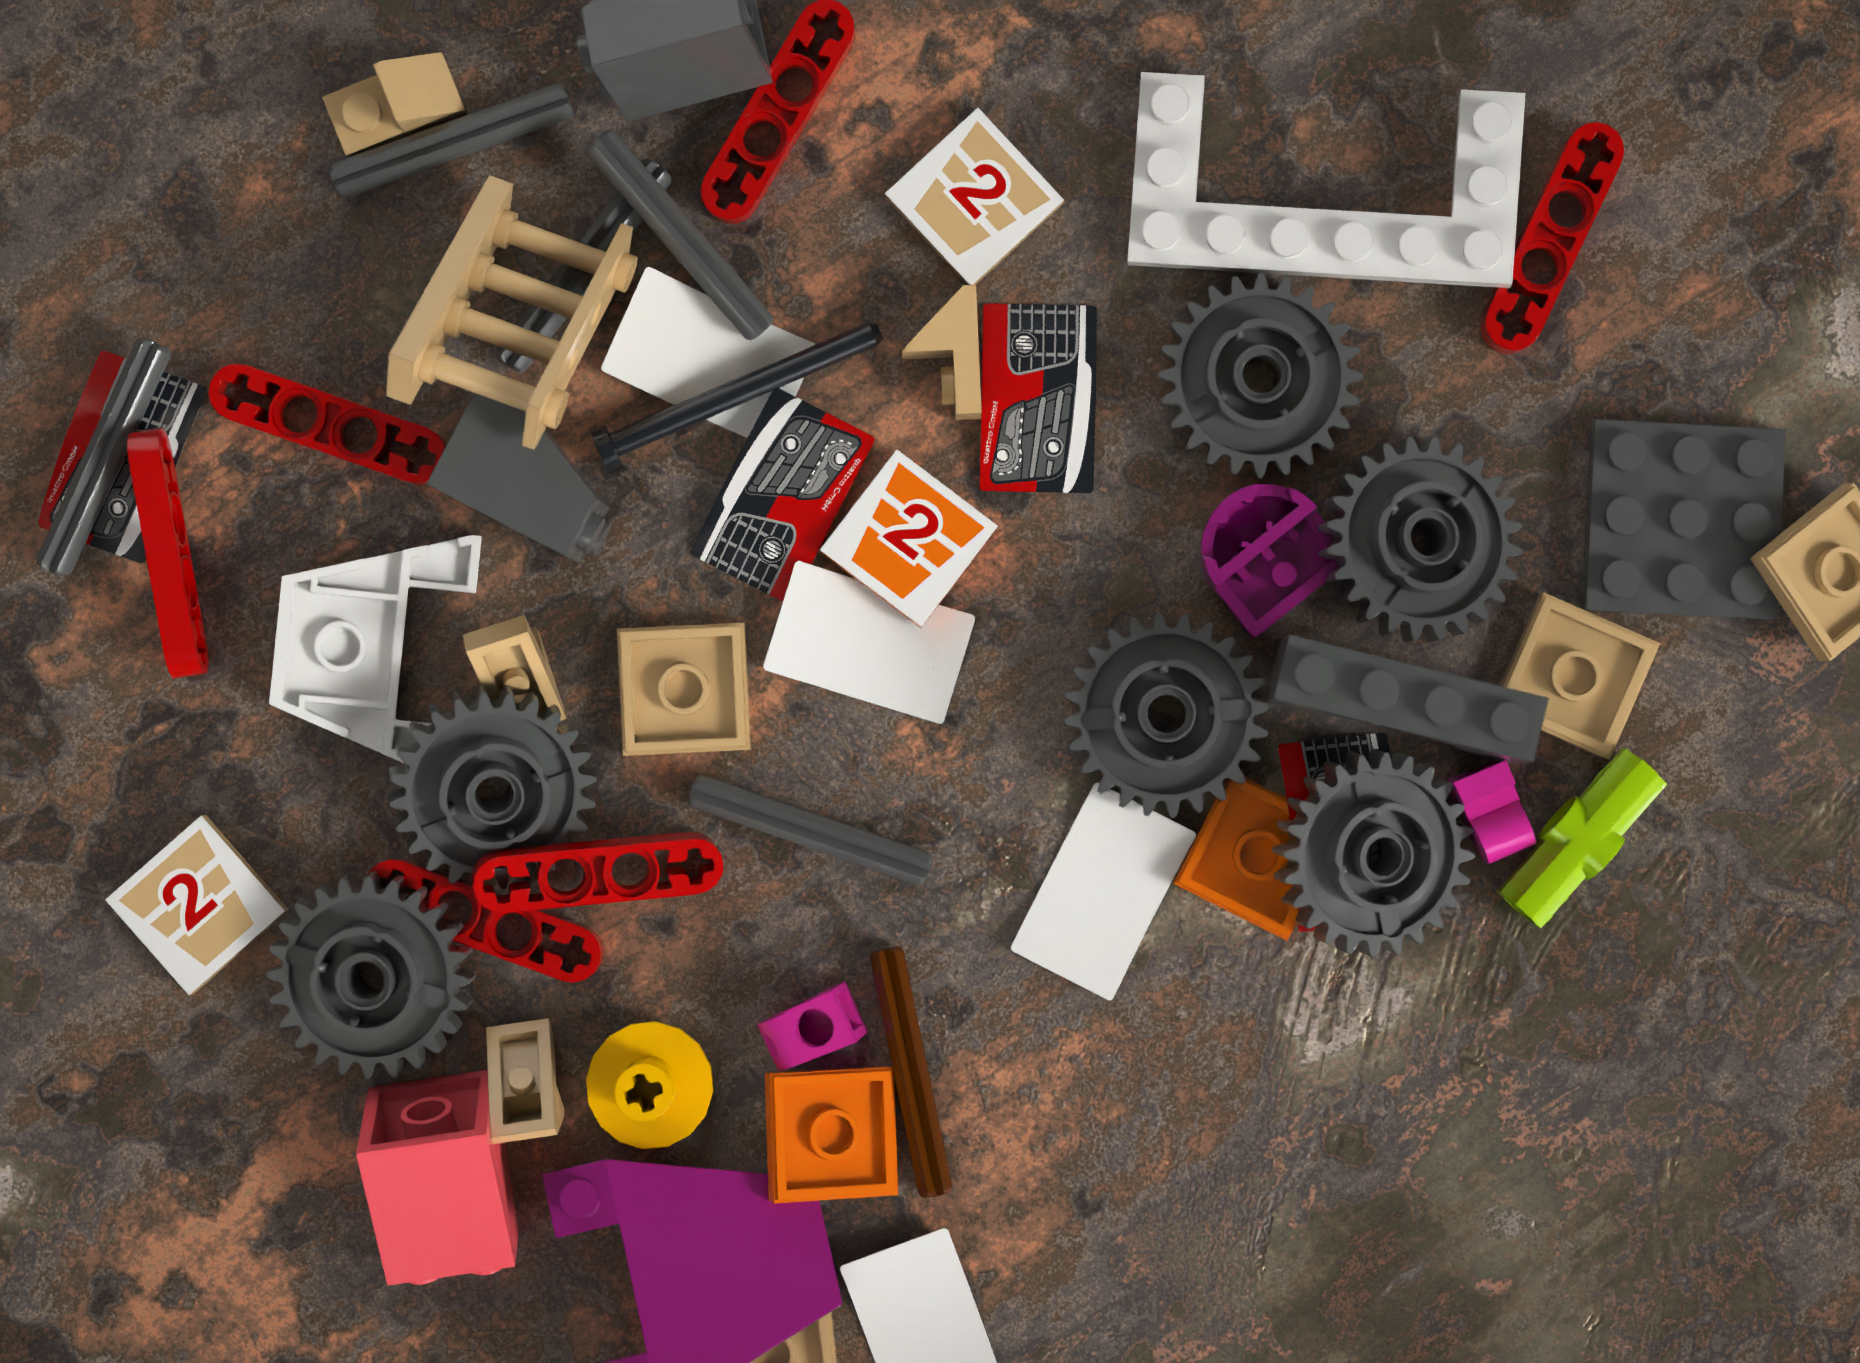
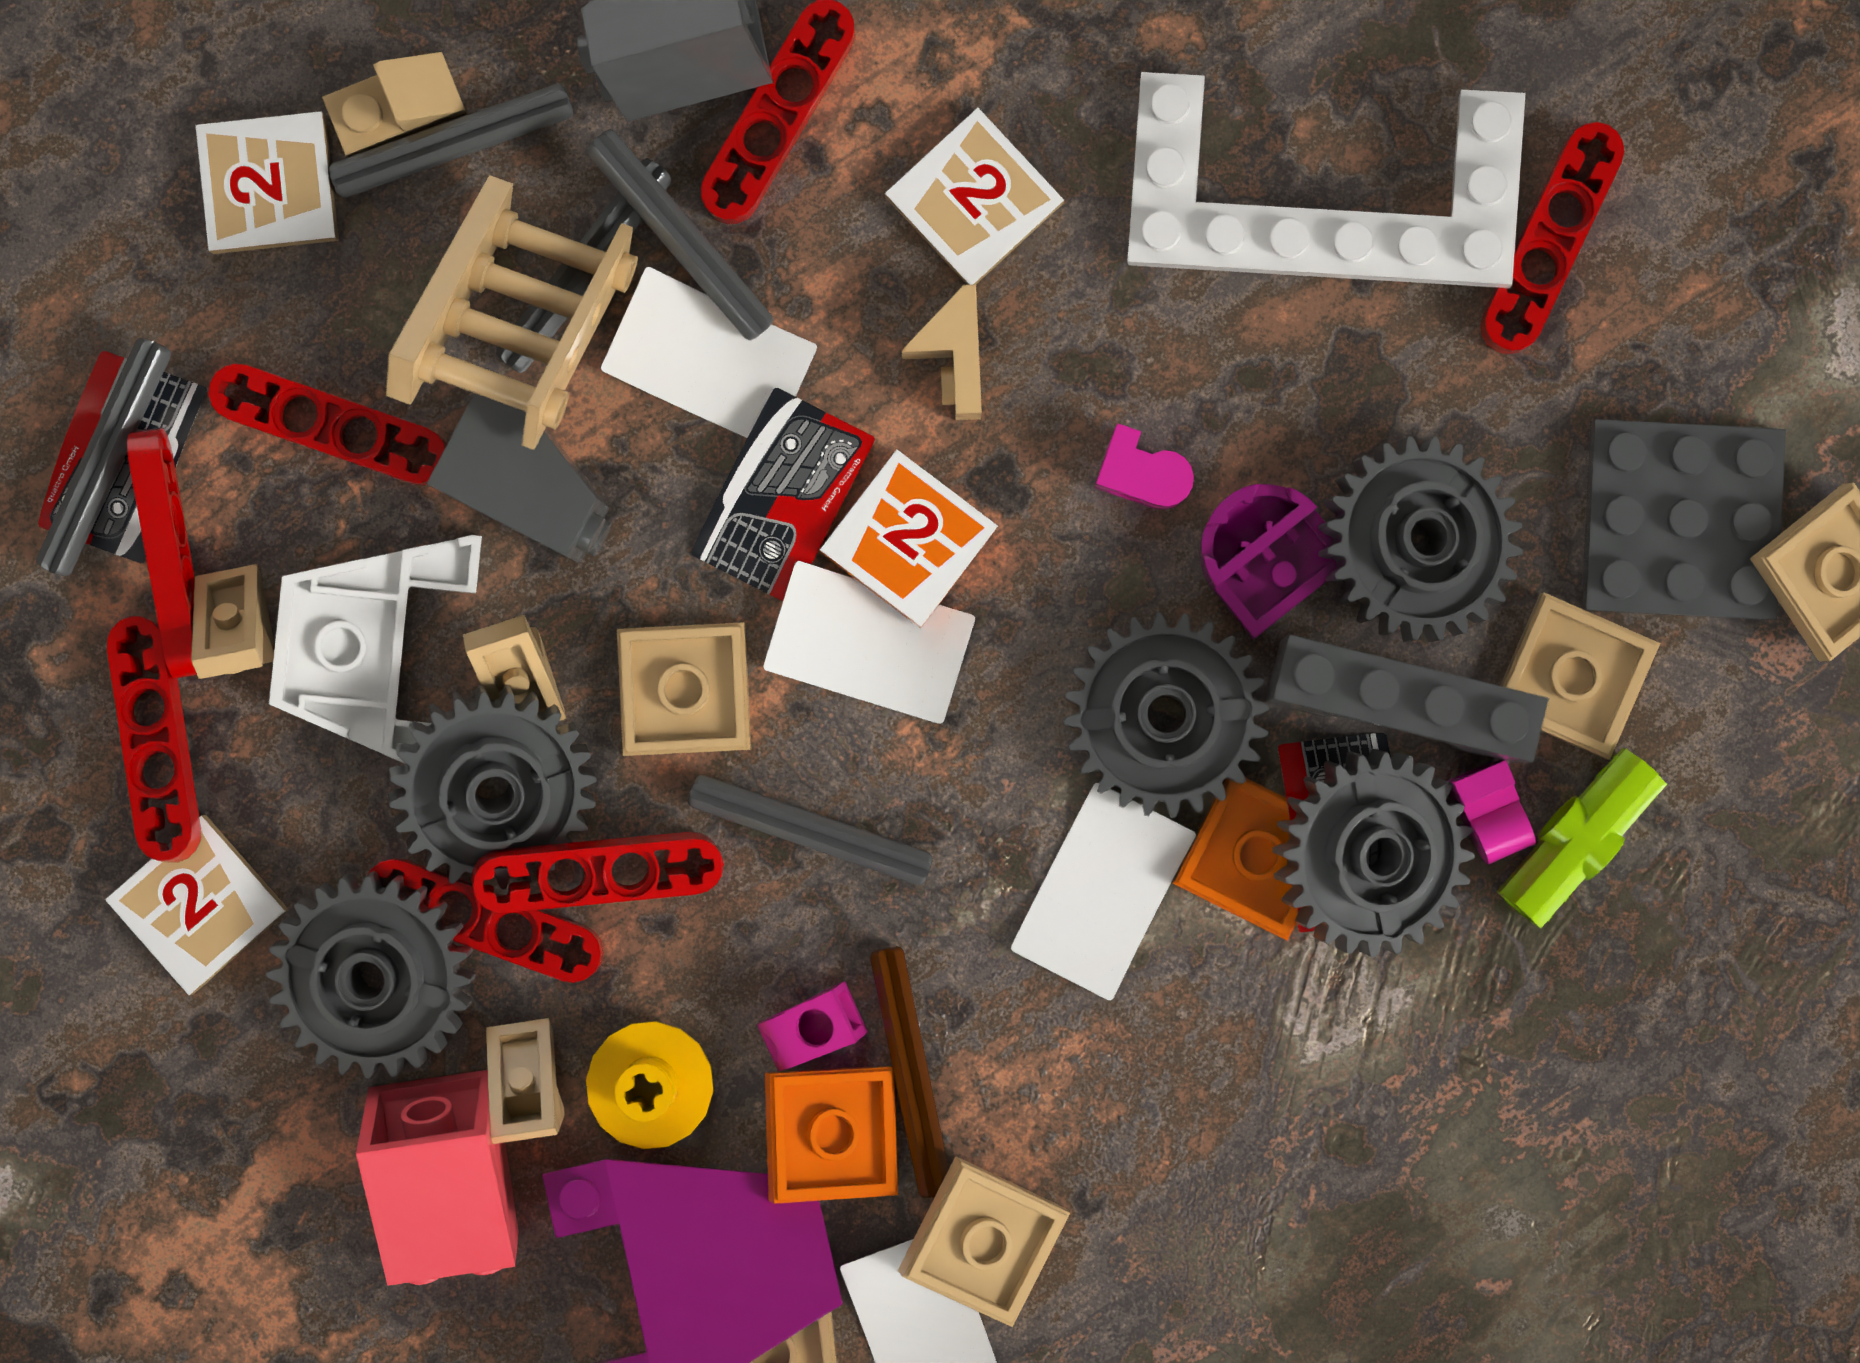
(142, 742): none -> red beam
(230, 623): none -> tan slope
(267, 182): none -> tile
(733, 393): black bar -> none
(983, 1241): none -> tan tile
(1038, 398): sticker -> none
(1141, 477): none -> dark pink leg
(1287, 337): dark grey gear -> none

